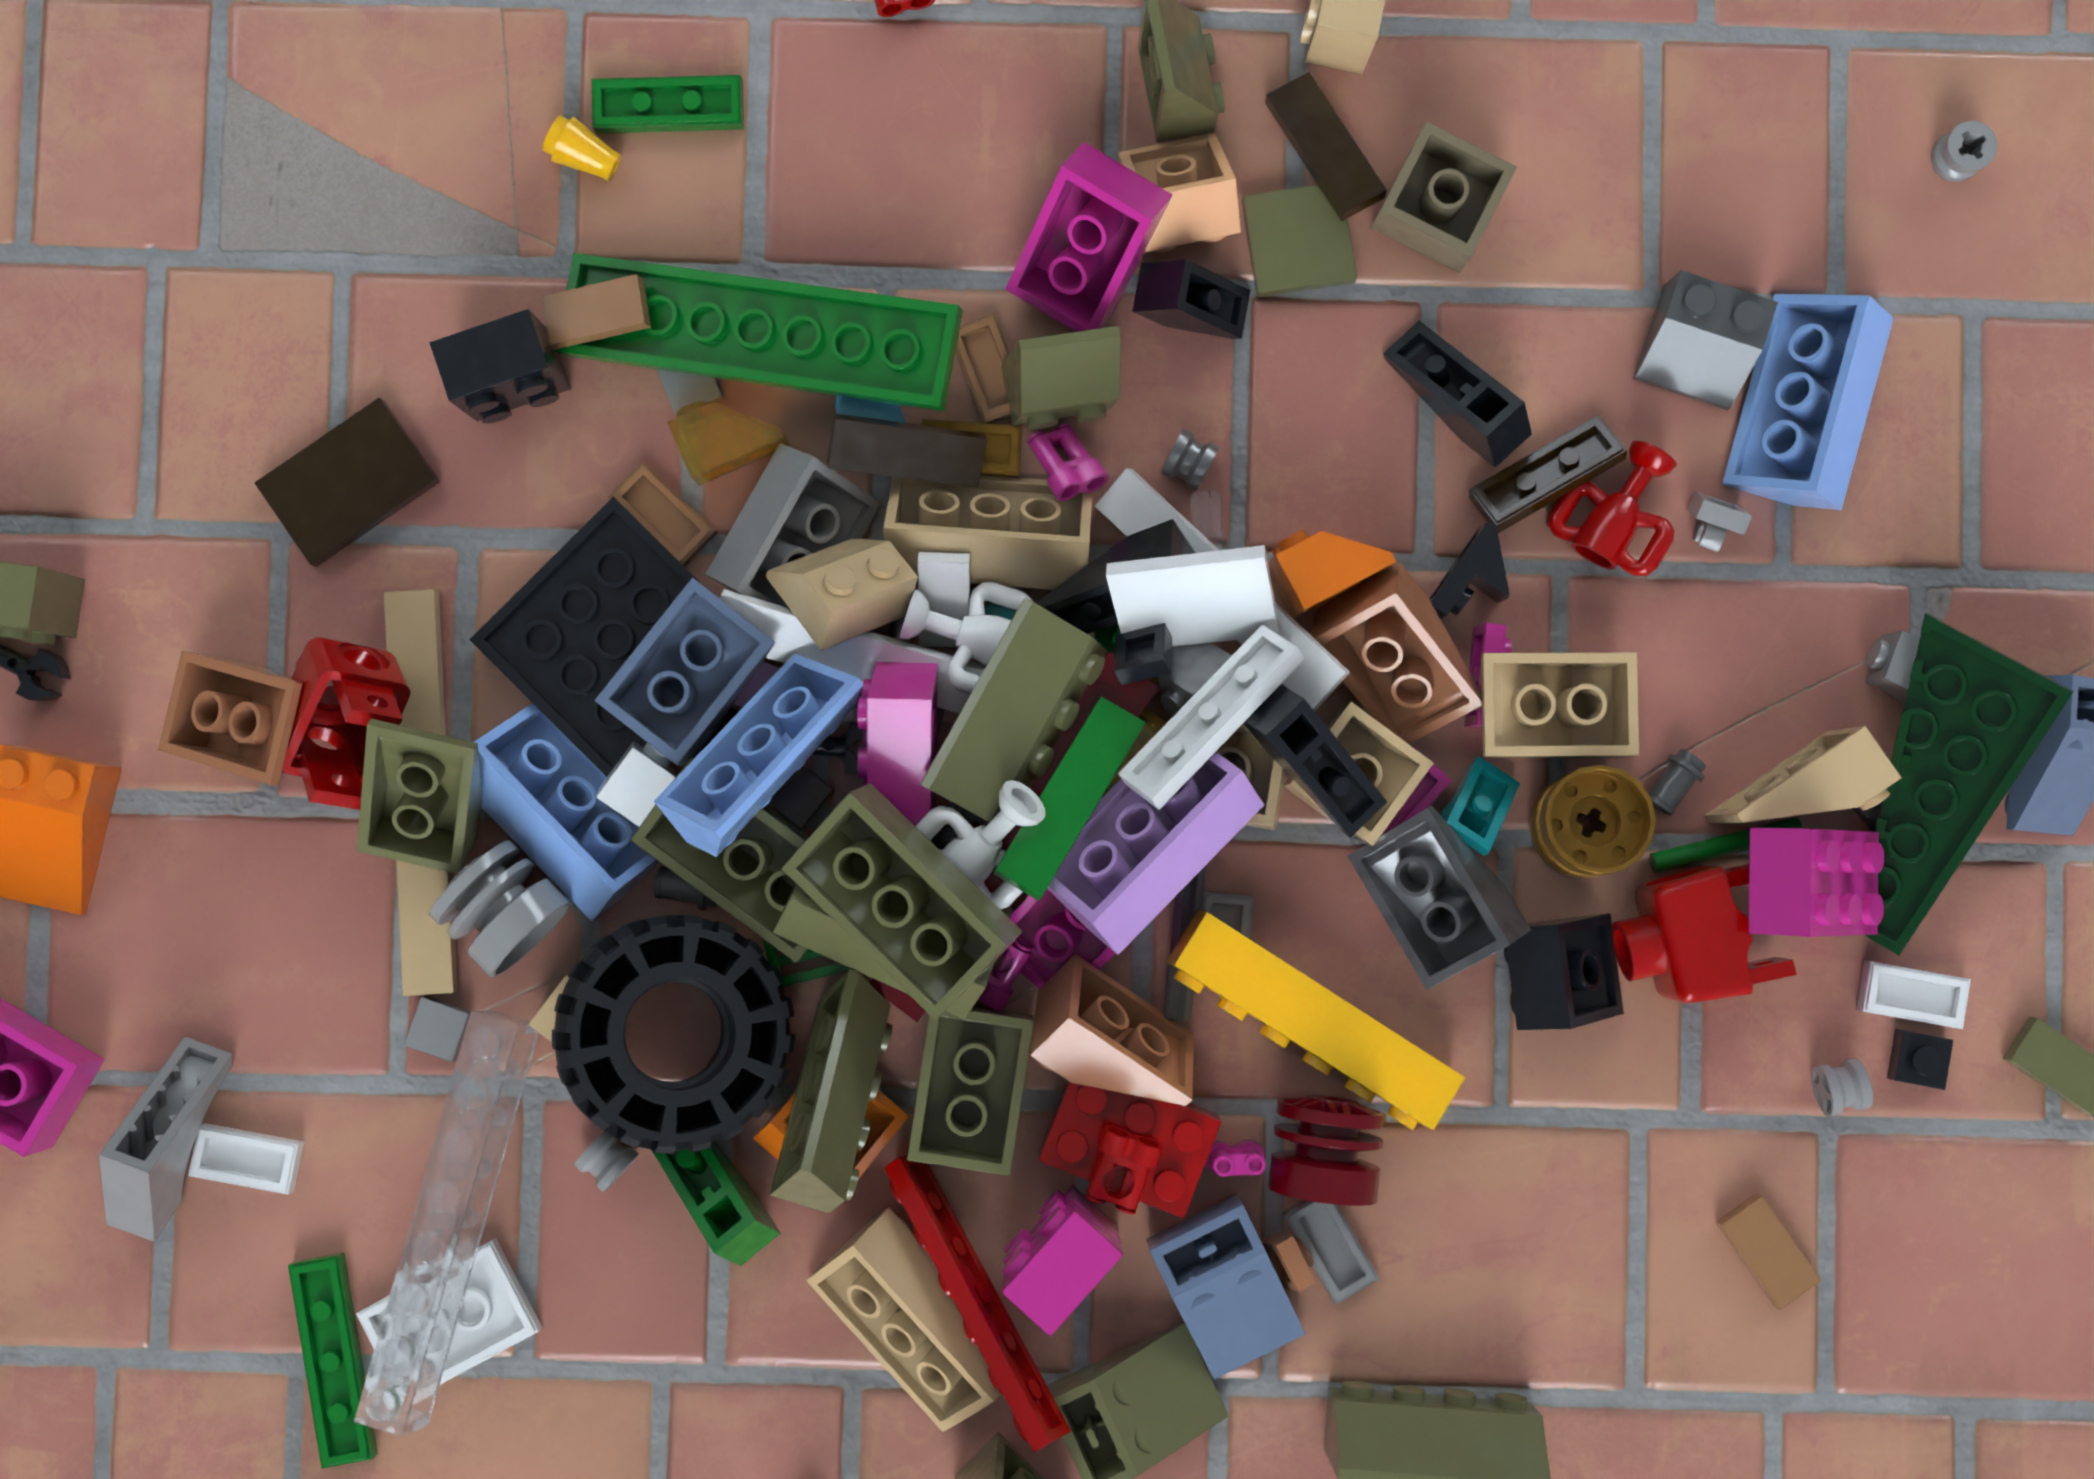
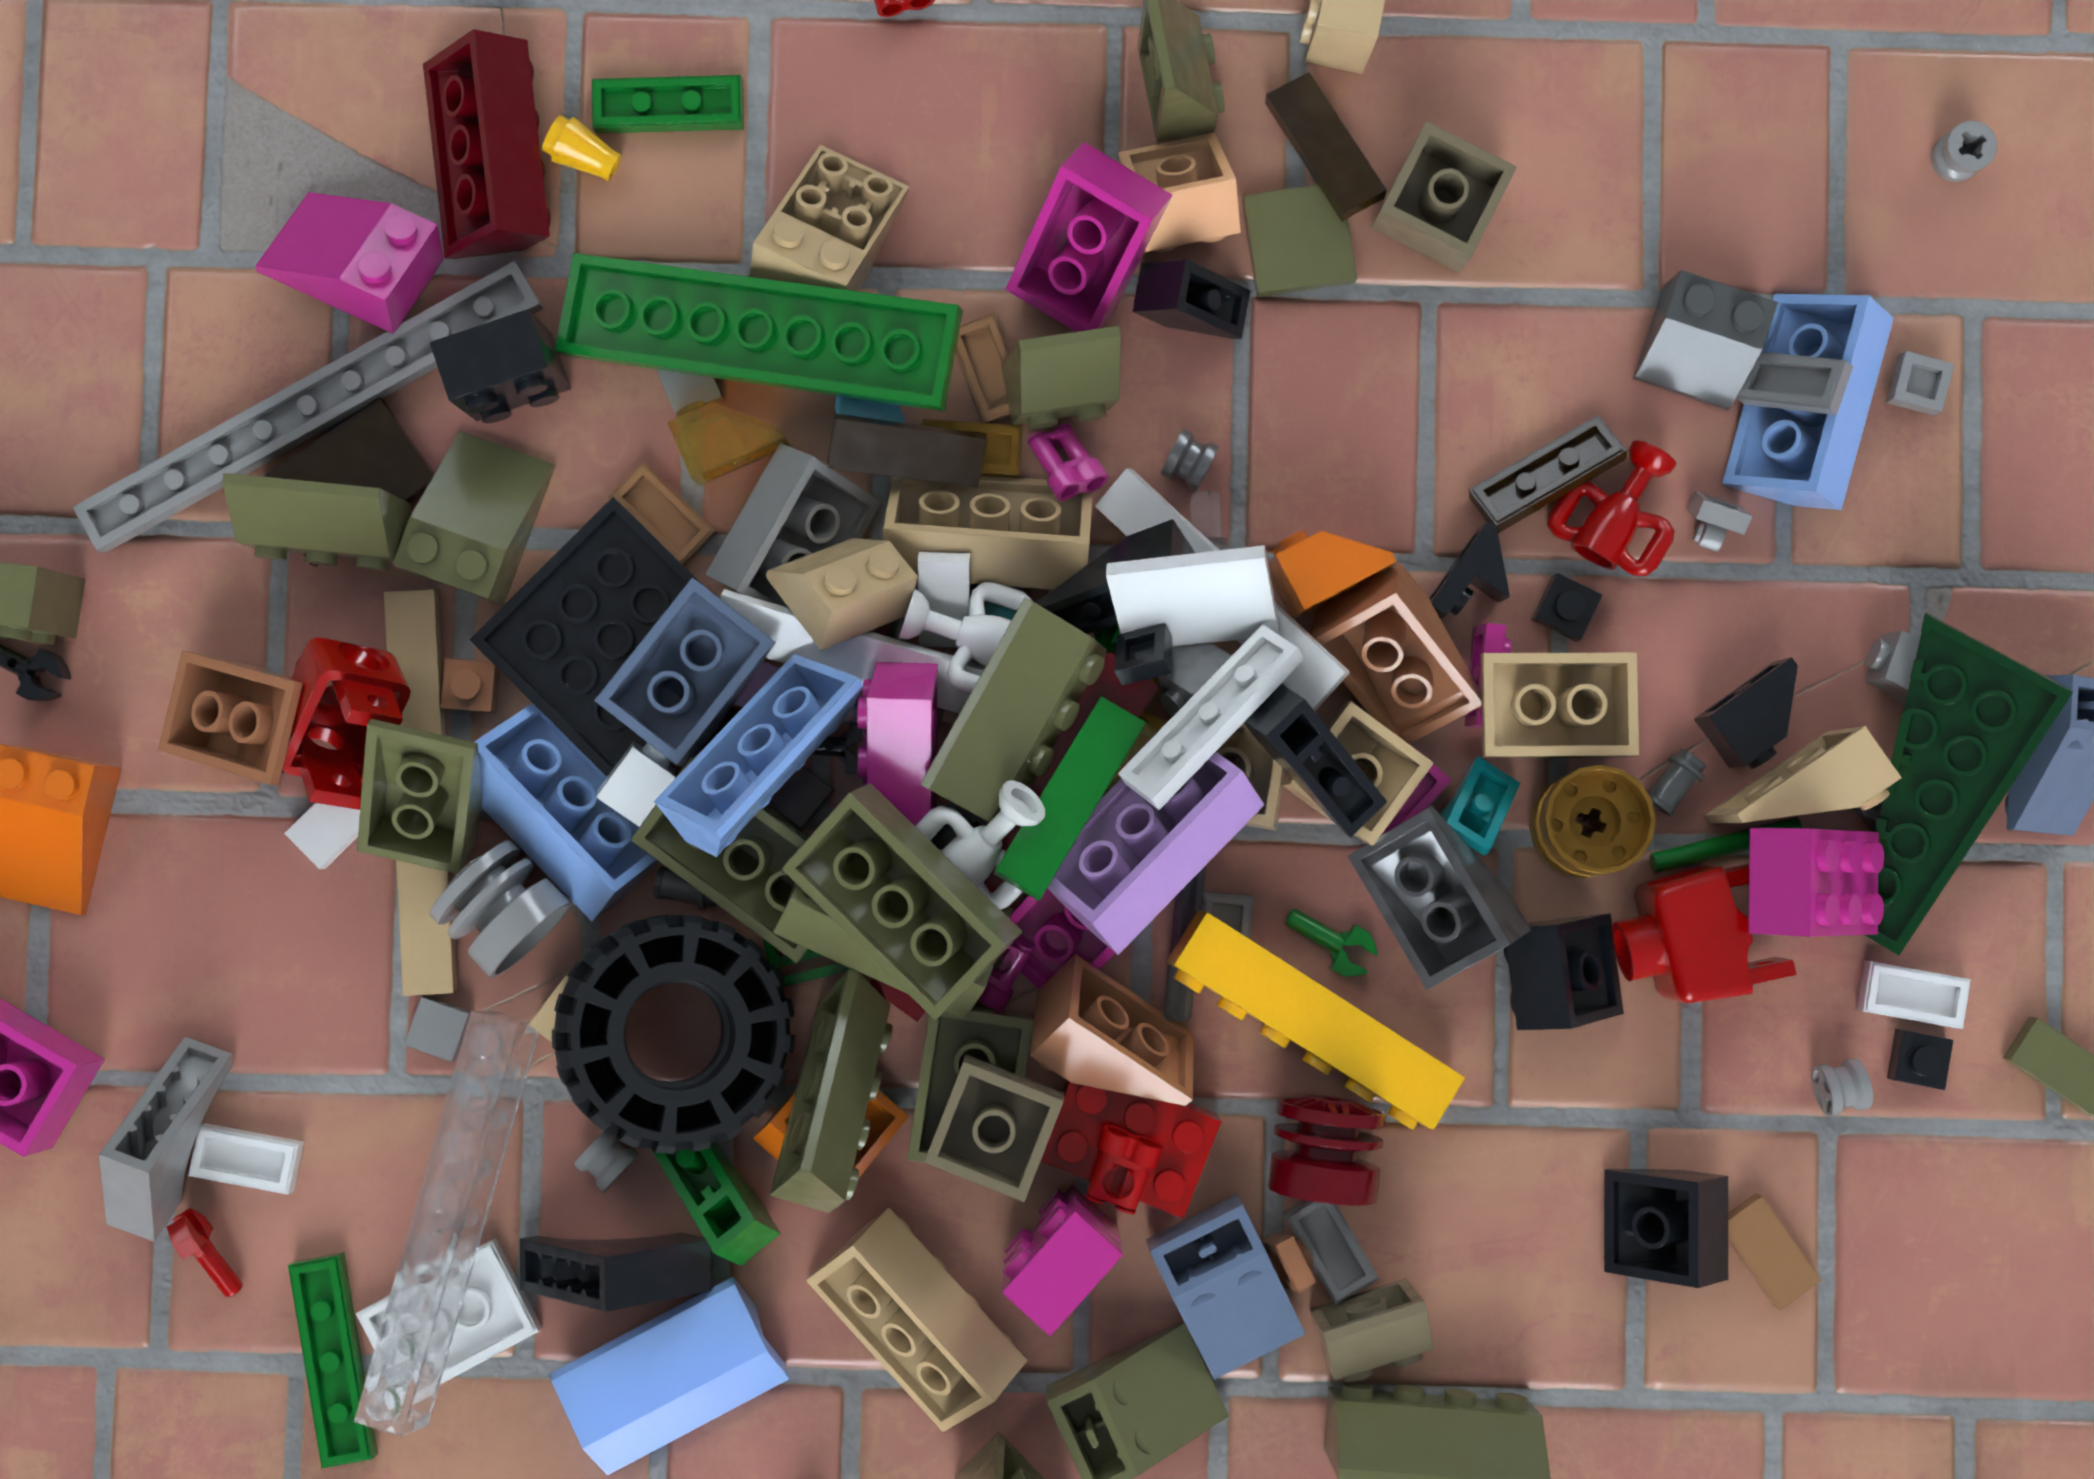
(191, 1236): none -> red bar
(297, 412): none -> light grey plate
(316, 520): none -> olive slope
(324, 832): none -> white tile
(356, 256): none -> dark pink slope
(470, 685): none -> nougat plate
(475, 518): none -> olive slope
(486, 146): none -> dark red slope
(596, 311): medium nougat tile -> none
(615, 1271): none -> black arch
(668, 1376): none -> light blue slope
(828, 224): none -> tan slope
(983, 1313): red plate -> none
(995, 1128): none -> dark tan brick
(1241, 1159): dark pink piece -> none
(1333, 941): none -> green bar
(1373, 1330): none -> dark tan slope
(1461, 393): black slope -> none
(1566, 607): none -> black plate
(1666, 1226): none -> black slope
(1752, 716): none -> black slope
(1796, 383): none -> light grey tile
(1920, 383): none -> light grey plate

